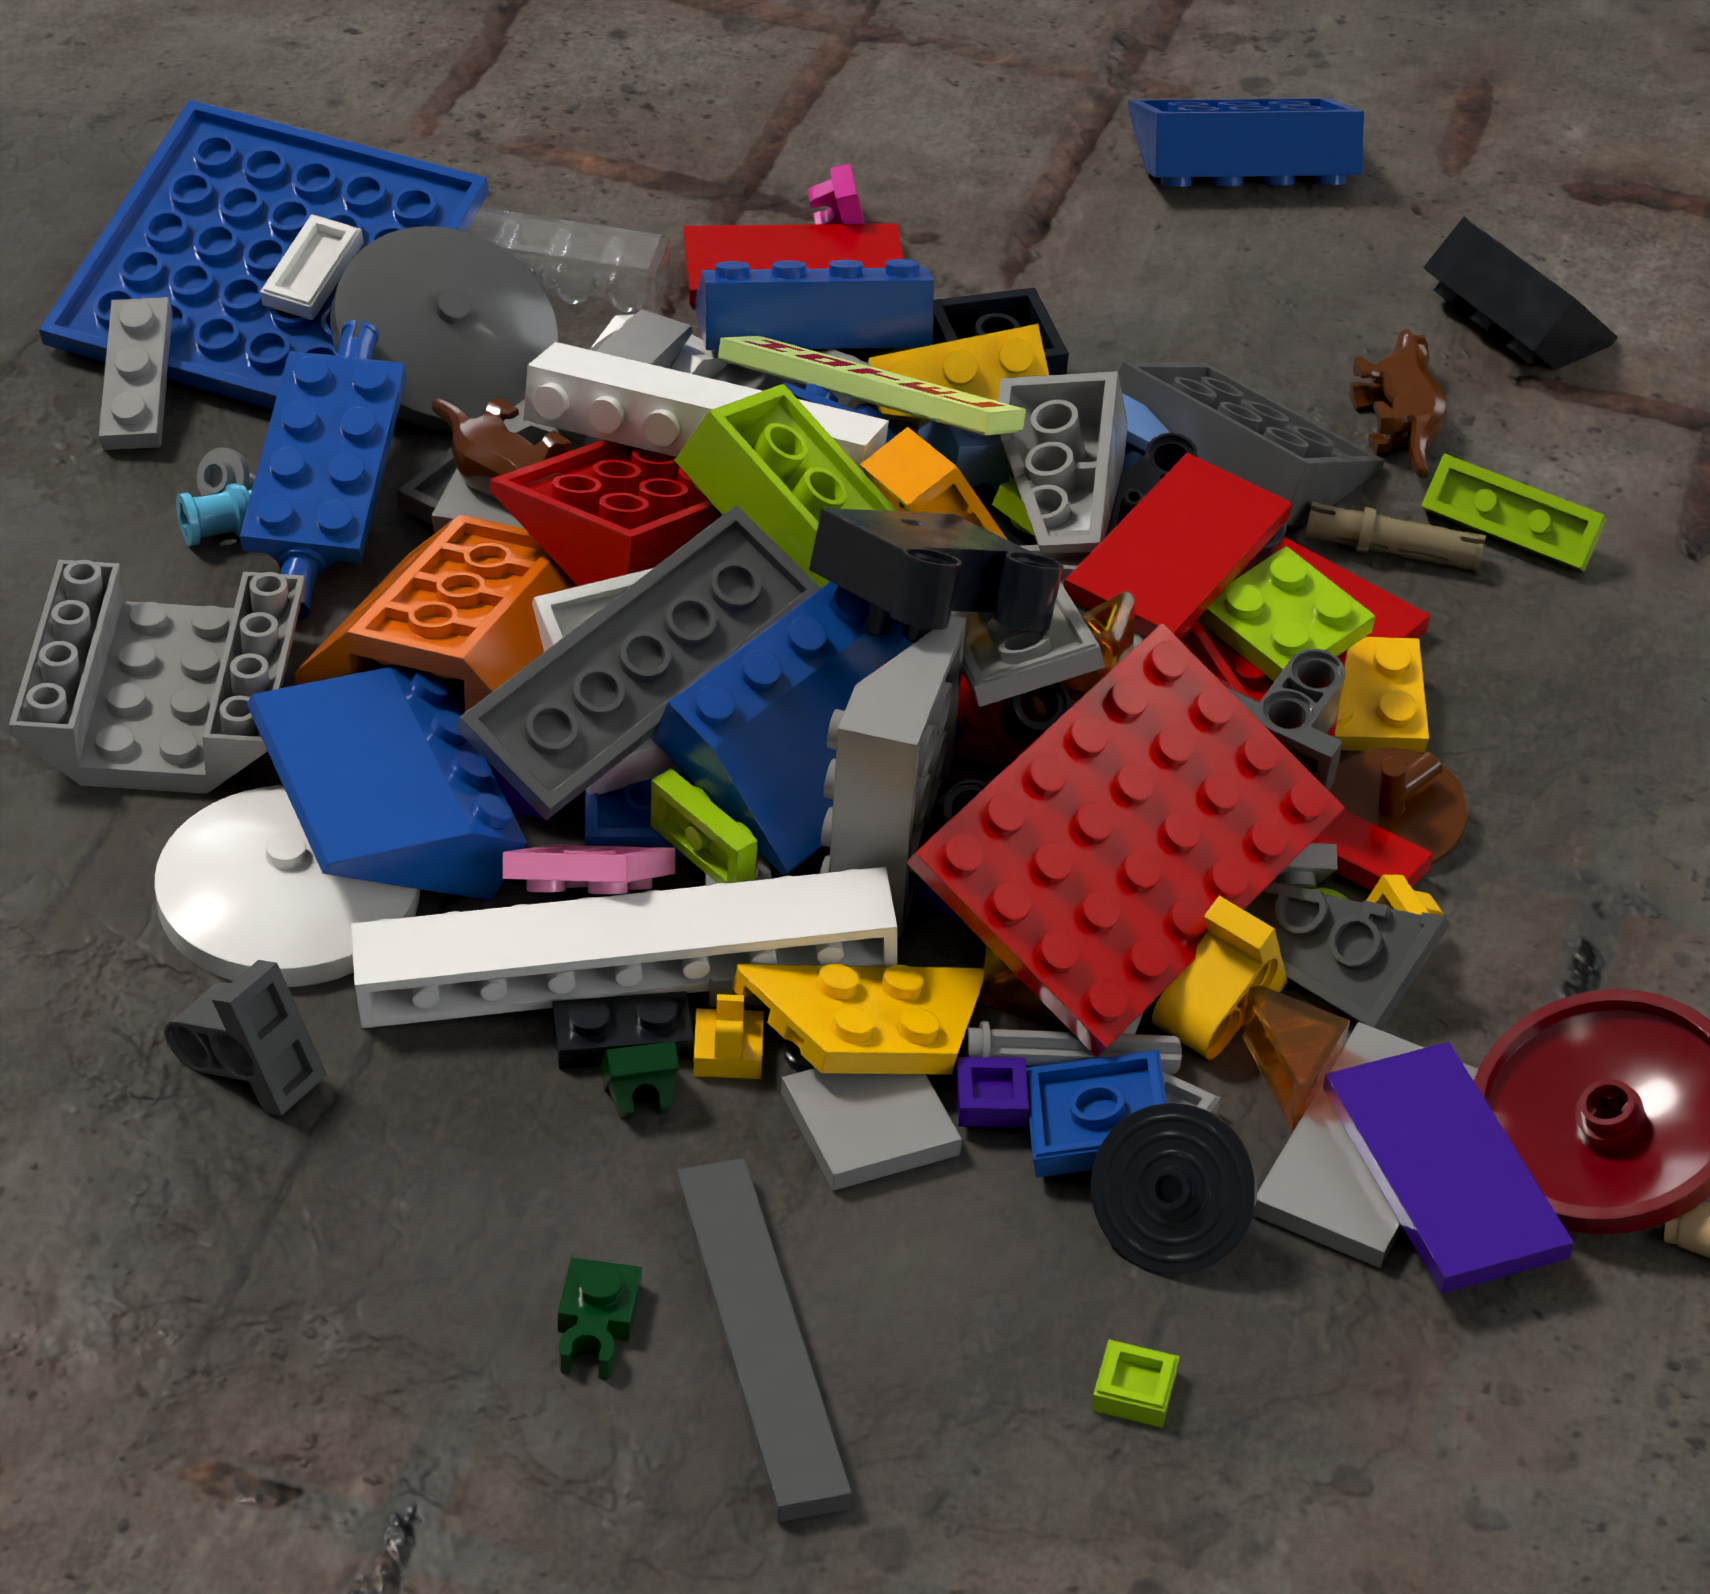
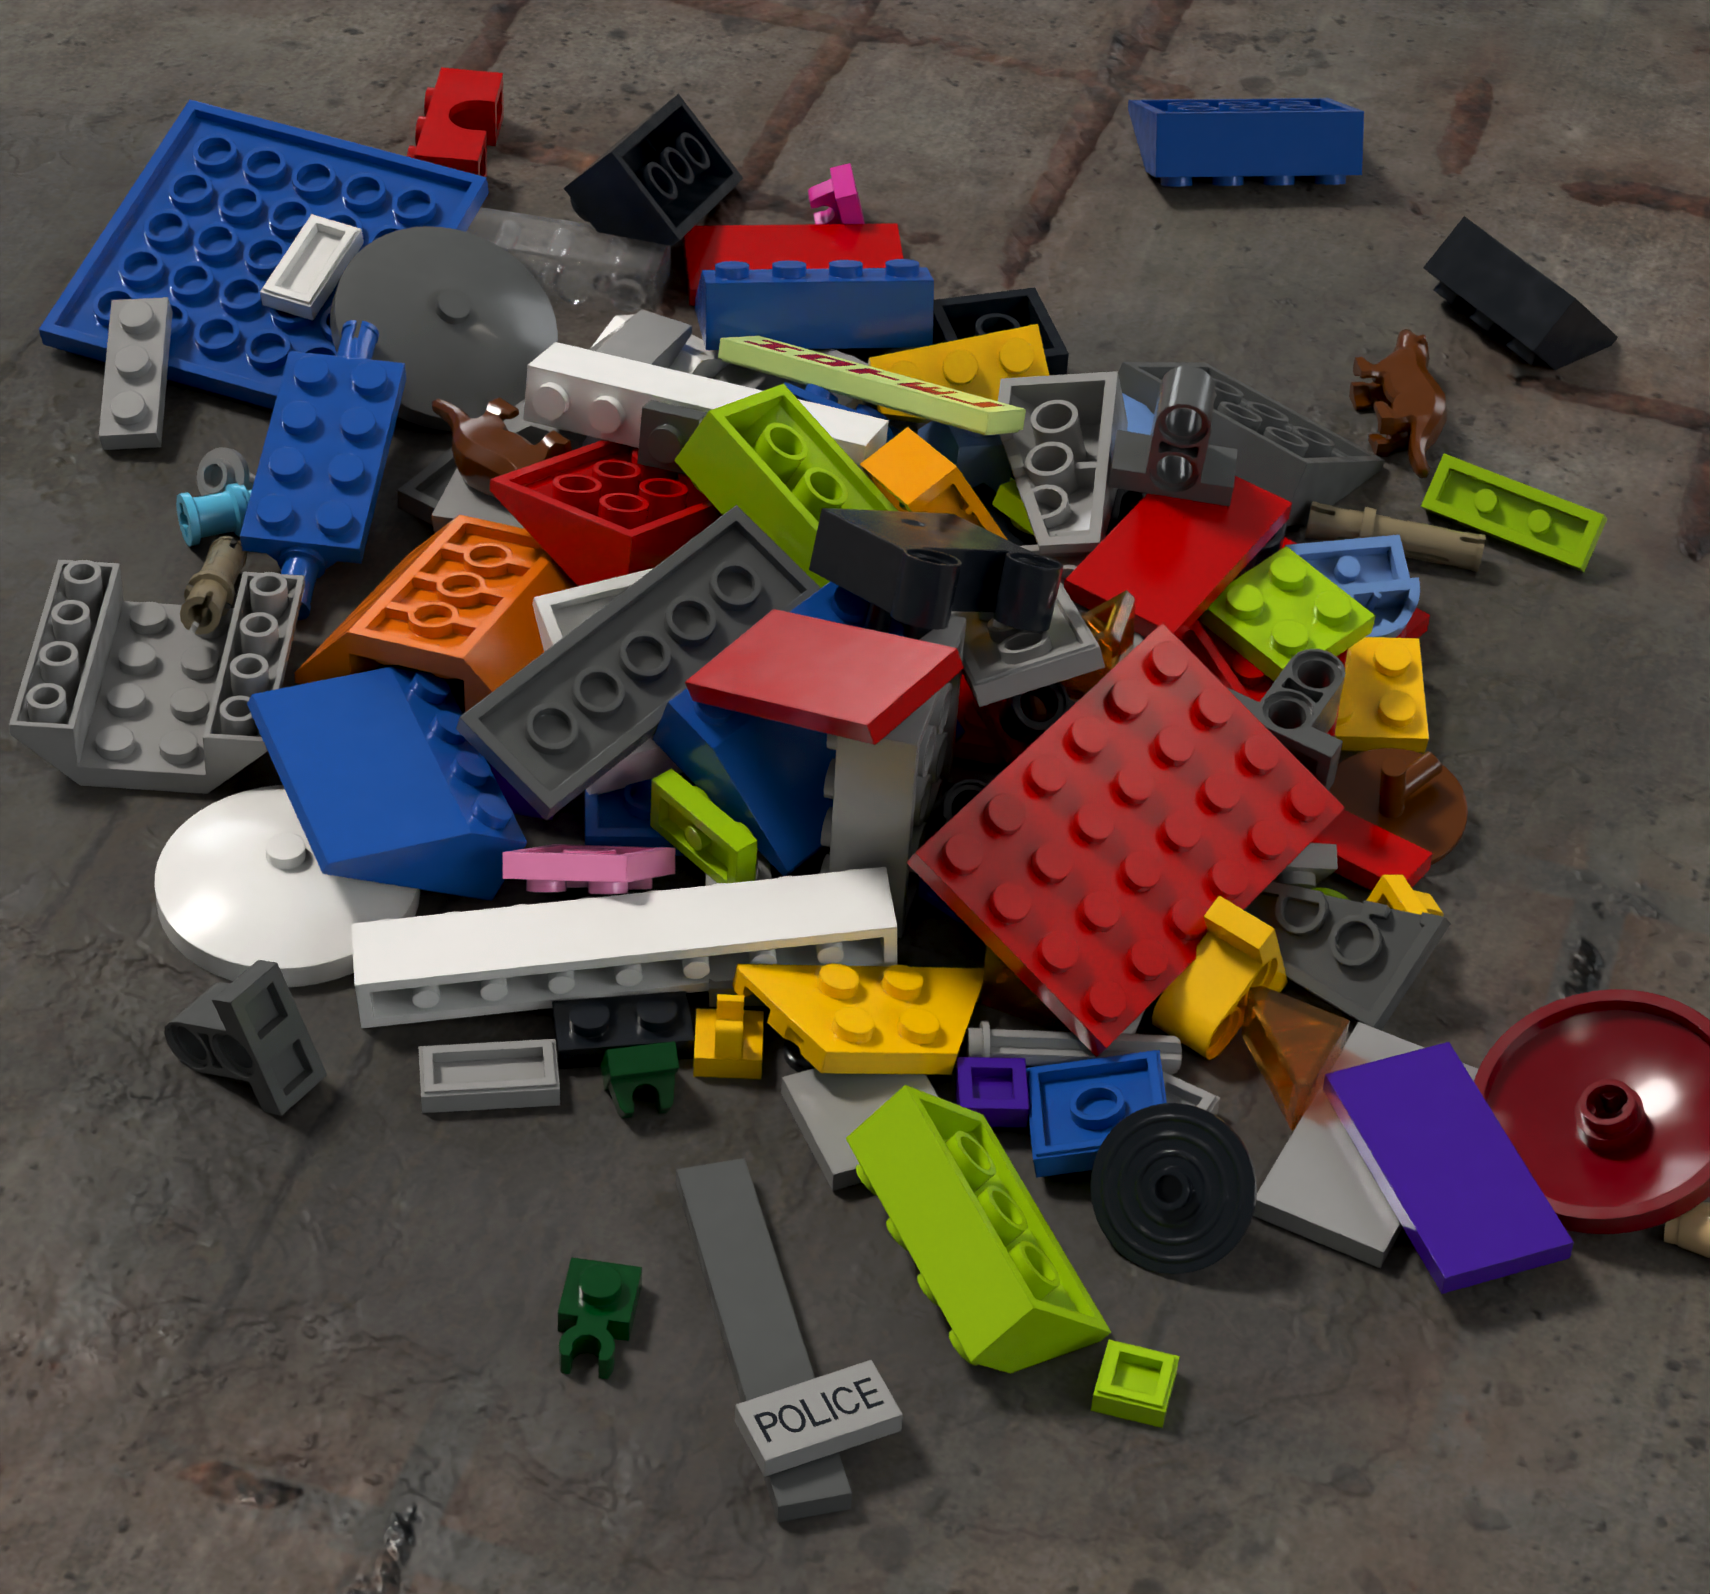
(213, 586): none -> dark tan pin
(460, 120): none -> red arch
(489, 1075): none -> light grey tile
(655, 179): none -> black slope
(664, 433): none -> dark grey plate
(818, 1418): none -> light grey tile
(825, 676): none -> tile
(973, 1233): none -> lime slope
(1177, 452): none -> dark grey tile
(1371, 573): none -> medium blue slope

